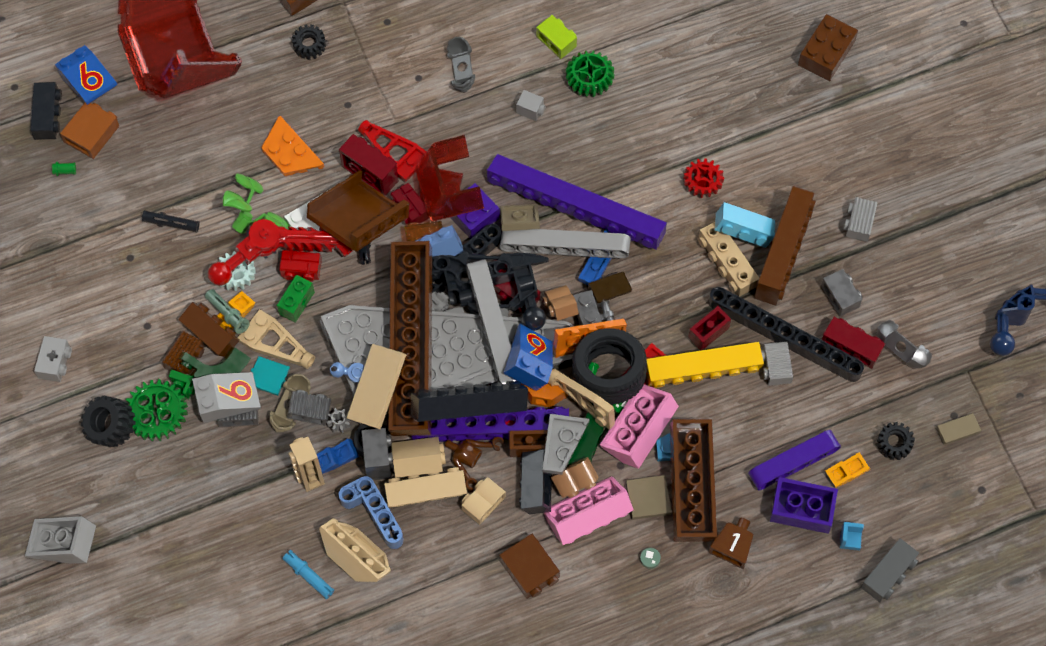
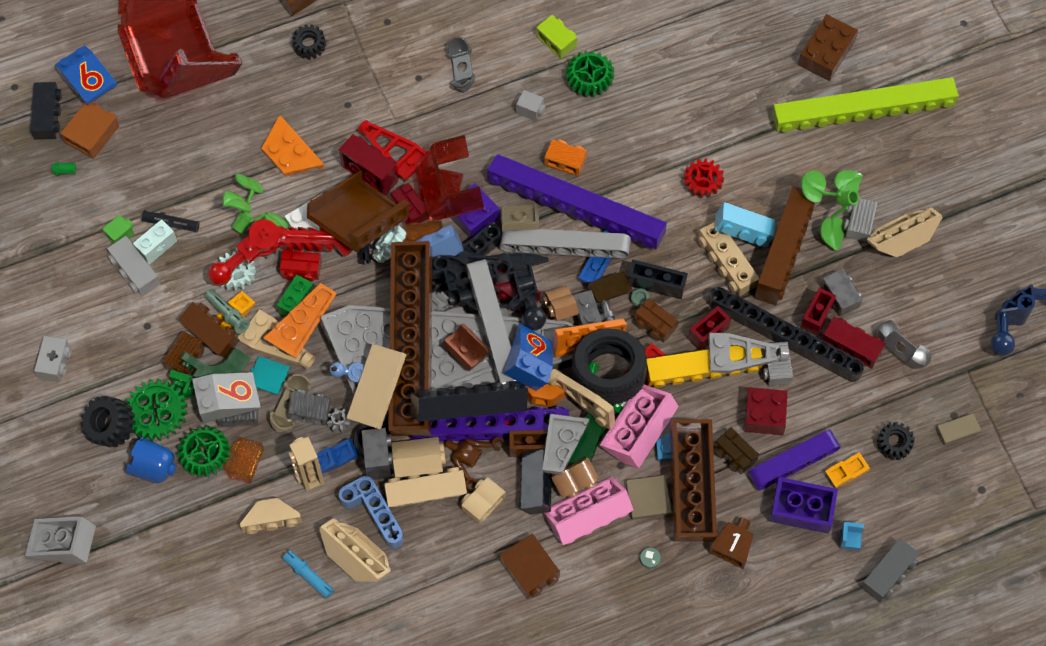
(118, 229): none -> bright green brick
(133, 266): none -> light grey brick
(151, 461): none -> blue cylinder
(155, 241): none -> light aqua brick
(220, 443): none -> green gear
(244, 460): none -> clear orange brick
(270, 515): none -> tan slope
(297, 327): none -> orange wing
(383, 246): none -> light aqua gear
(466, 347): none -> copper bracket
(565, 157): none -> orange brick
(638, 297): none -> sand green tile
(655, 320): none -> reddish brown brick
(657, 279): none -> black brick
(720, 353): none -> light grey plate
(735, 451): none -> dark brown brick
(766, 411): none -> dark red brick
(818, 311): none -> dark red brick
(847, 183): none -> bright green plant
(865, 105): none -> lime brick
(905, 232): none -> tan wedge

